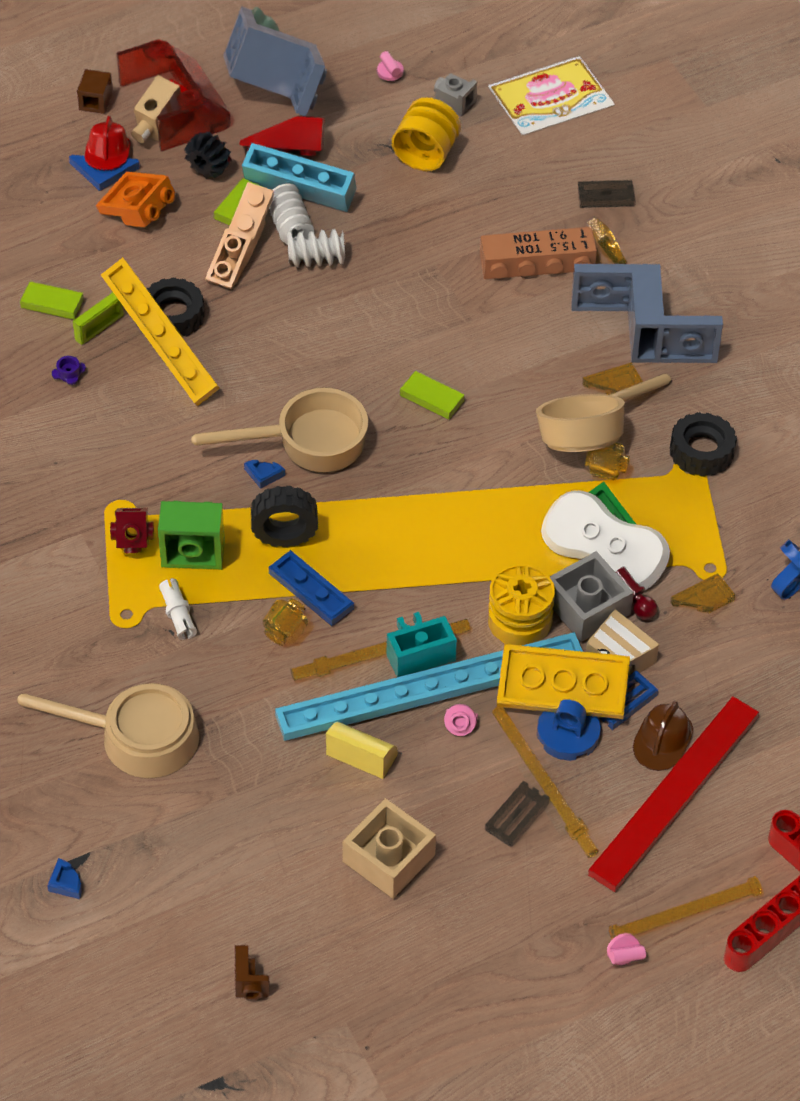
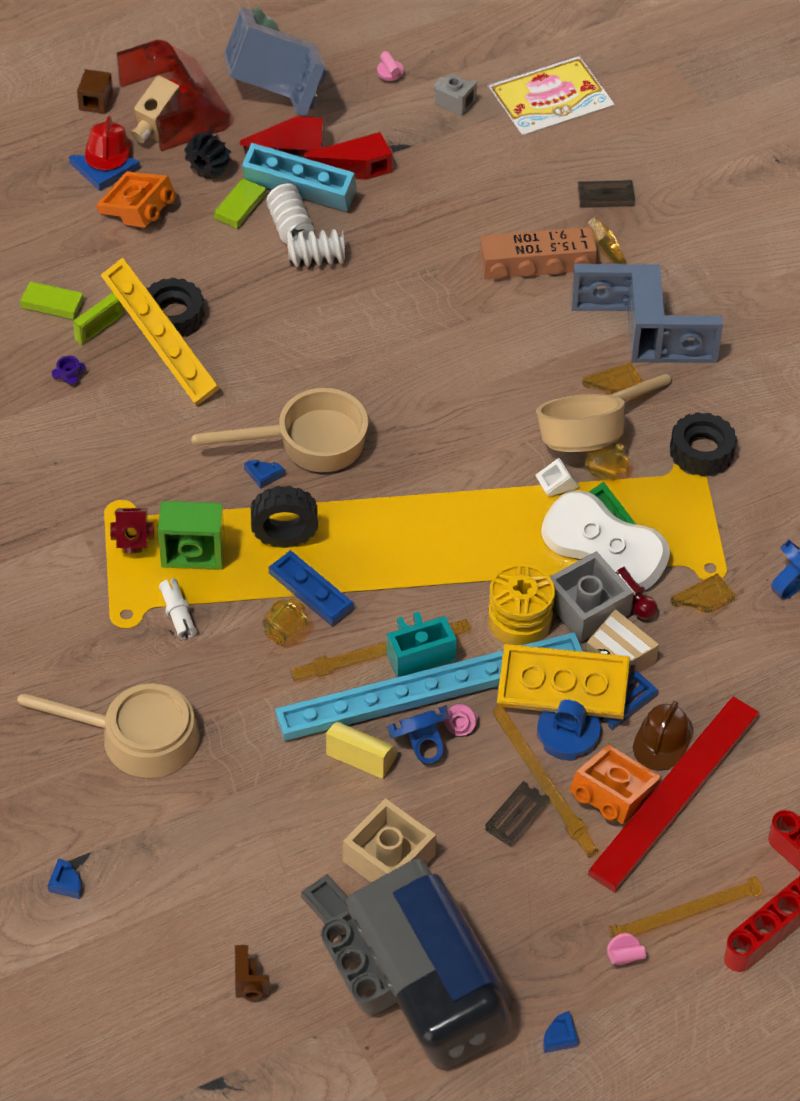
(241, 237): light nougat slope -> none
(325, 899): none -> dark grey tile
(364, 156): none -> red slope
(422, 728): none -> blue tile
(423, 957): none -> piece
(426, 134): yellow wheel -> none
(432, 395): lime tile -> none
(557, 478): none -> white slope
(560, 1034): none -> blue tile
(613, 784): none -> orange plate

